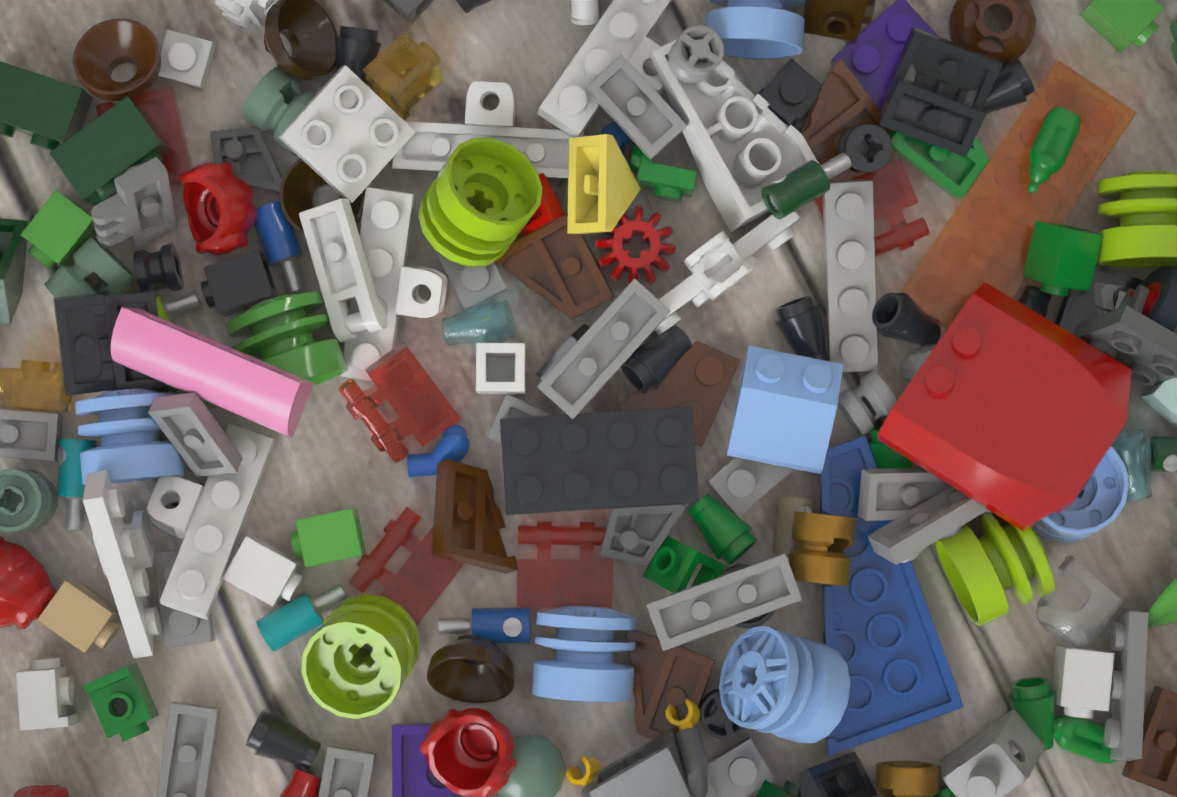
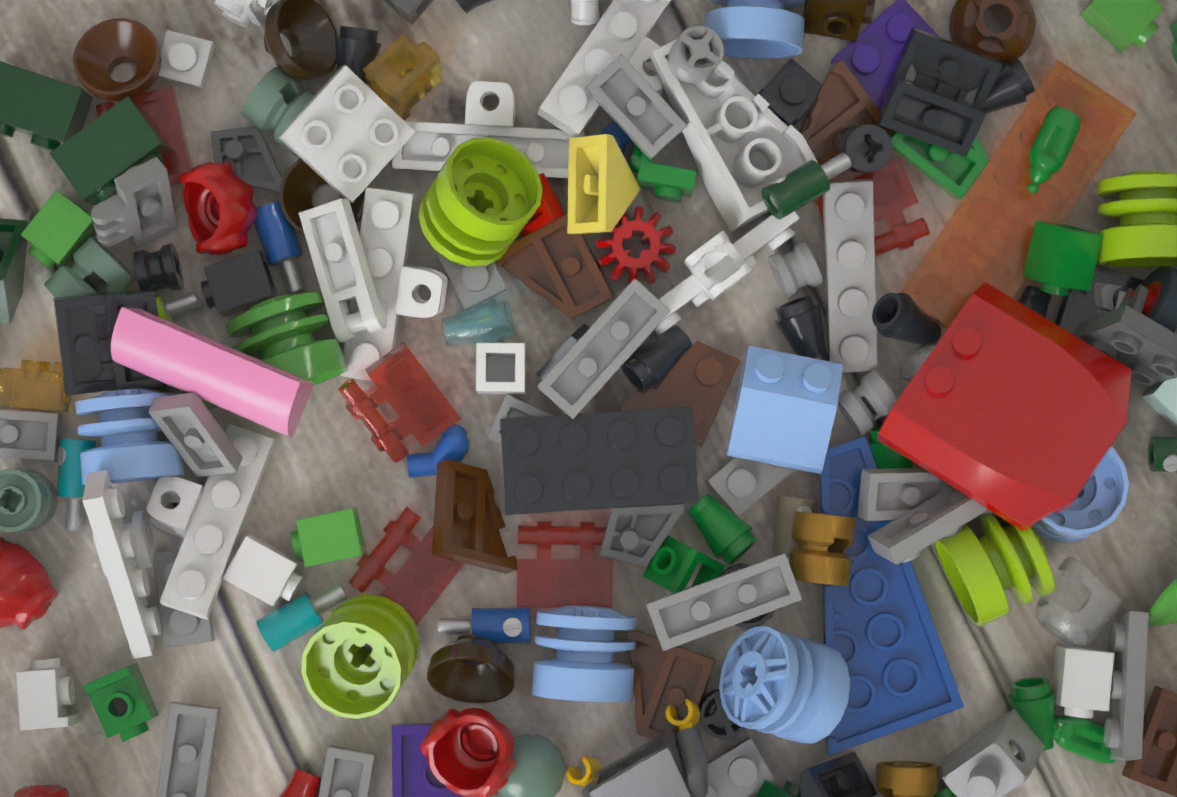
(81, 616): tan brick -> none
(282, 741): black cone -> none
(795, 269): none -> light grey wheel
(1136, 455): clear light blue cone -> none

